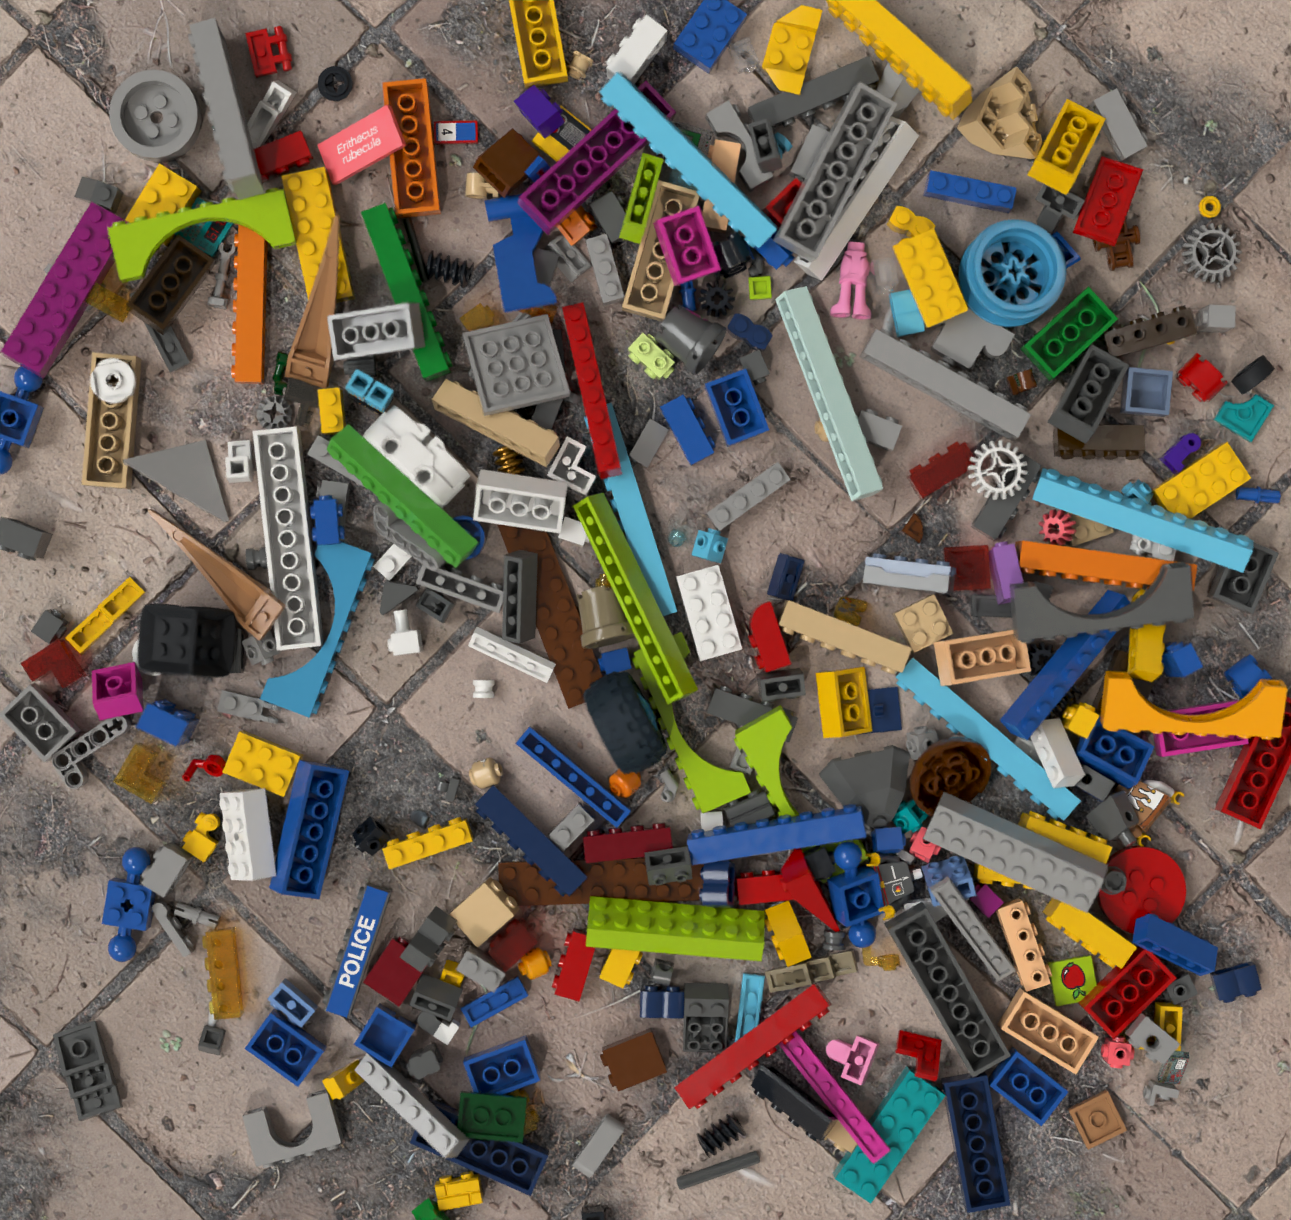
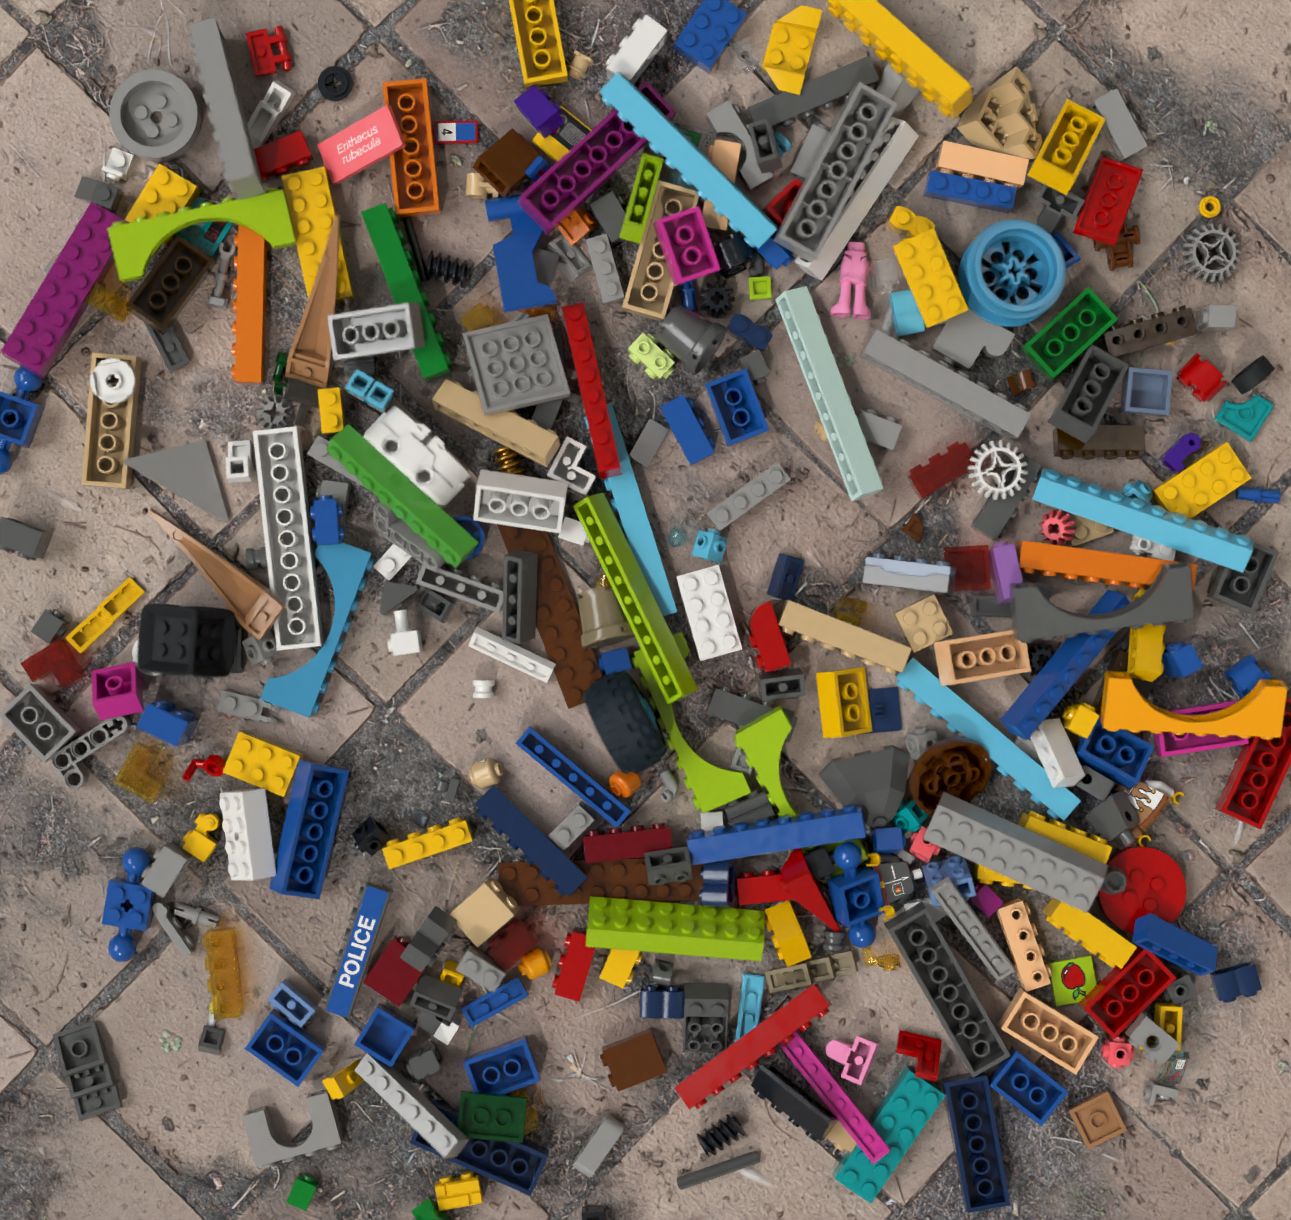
(118, 165): none -> white bracket
(302, 1191): none -> green brick
(981, 164): none -> light nougat brick

